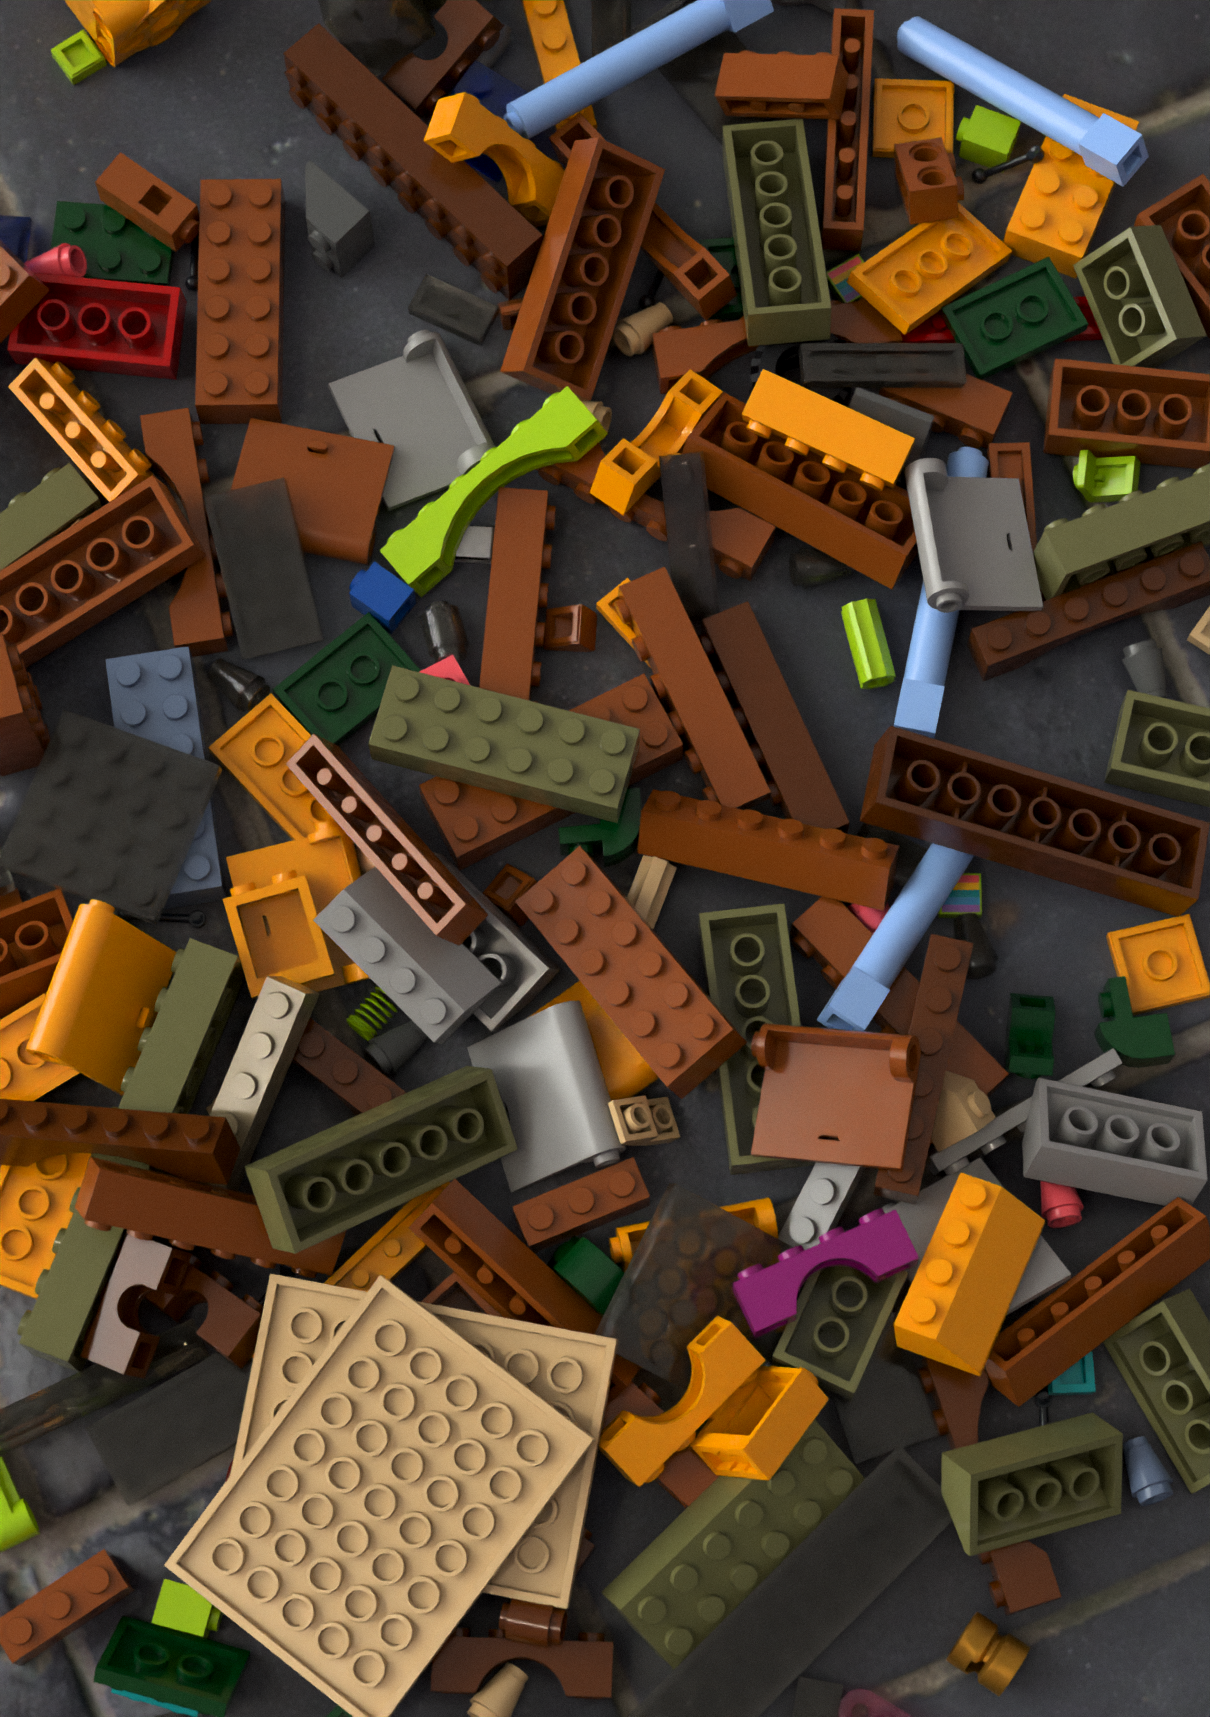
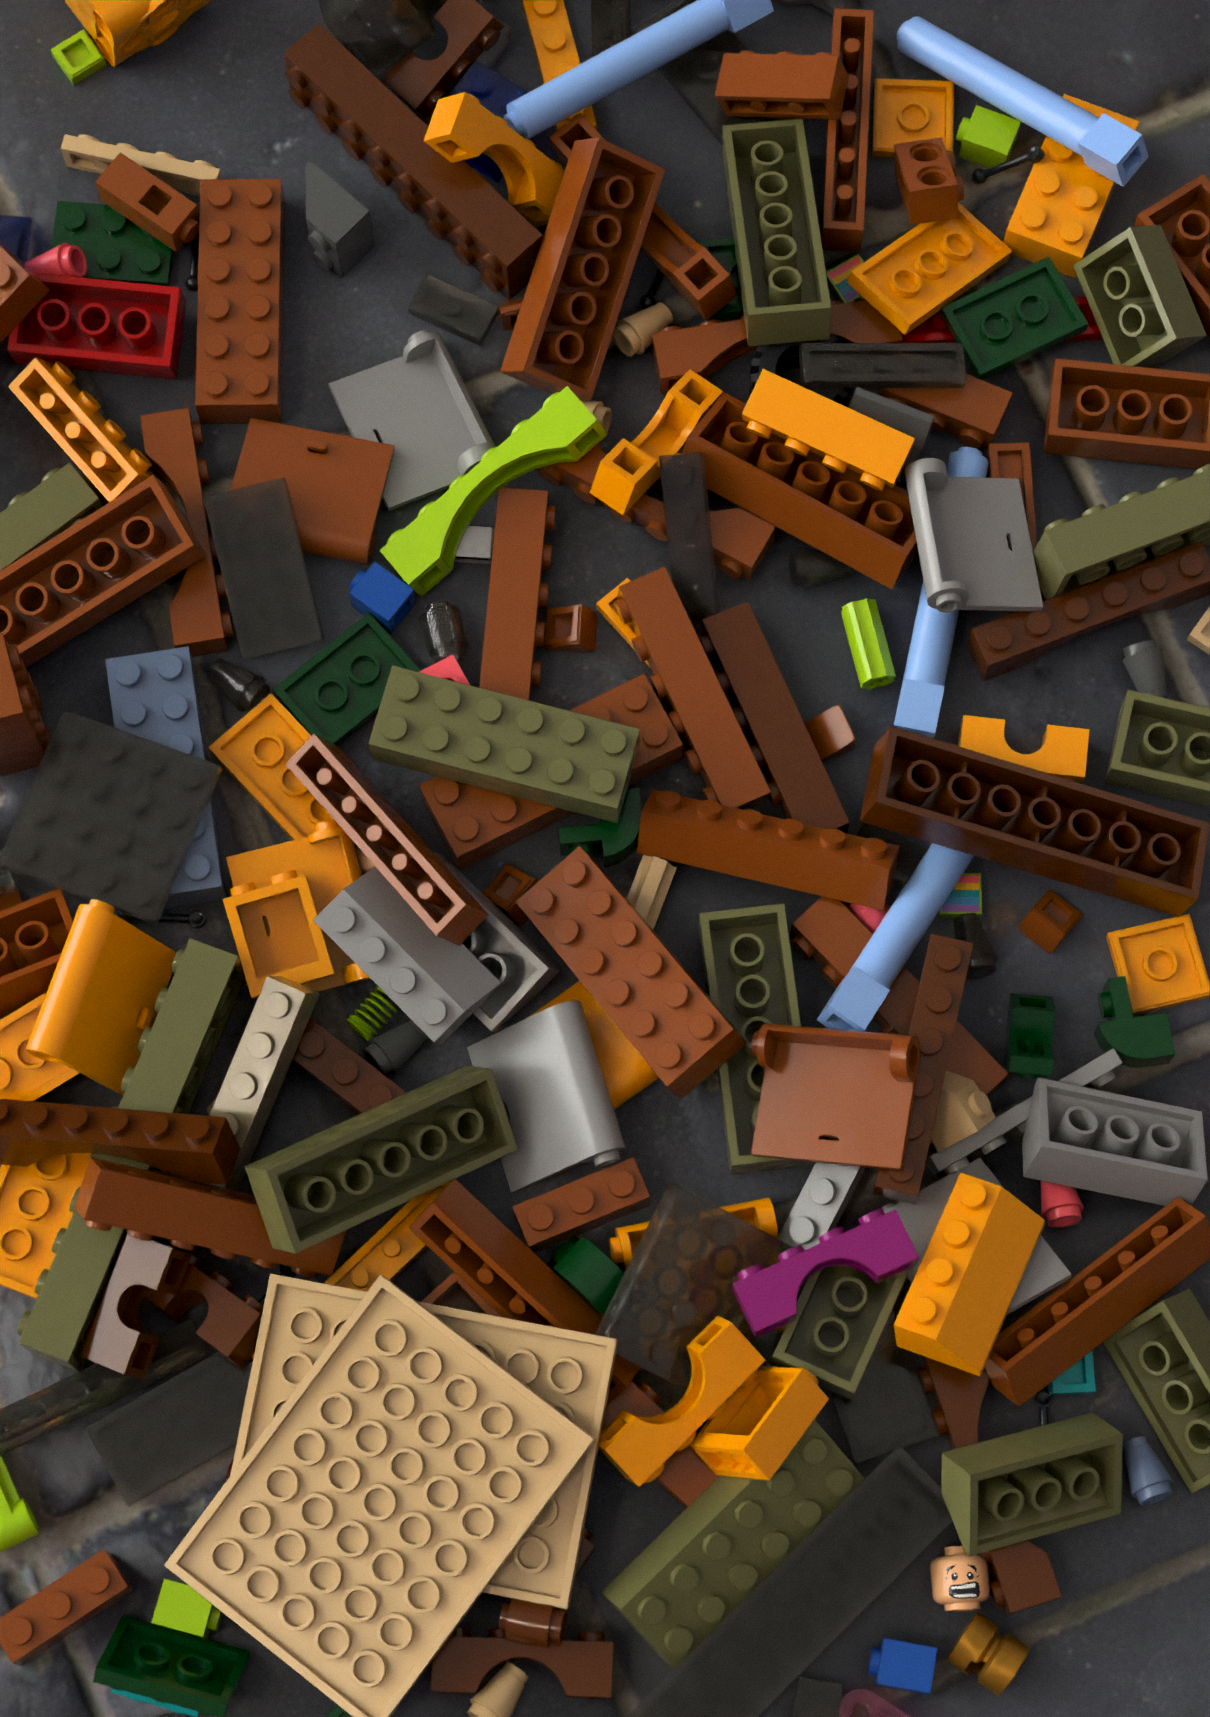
(95, 156): none -> tan plate
(644, 1121): tan slope -> none
(831, 733): none -> dark orange slope
(903, 1666): none -> blue brick
(959, 1580): none -> light nougat head
(1050, 921): none -> dark orange slope
(1061, 752): none -> light orange arch
(1106, 477): lime bracket -> none

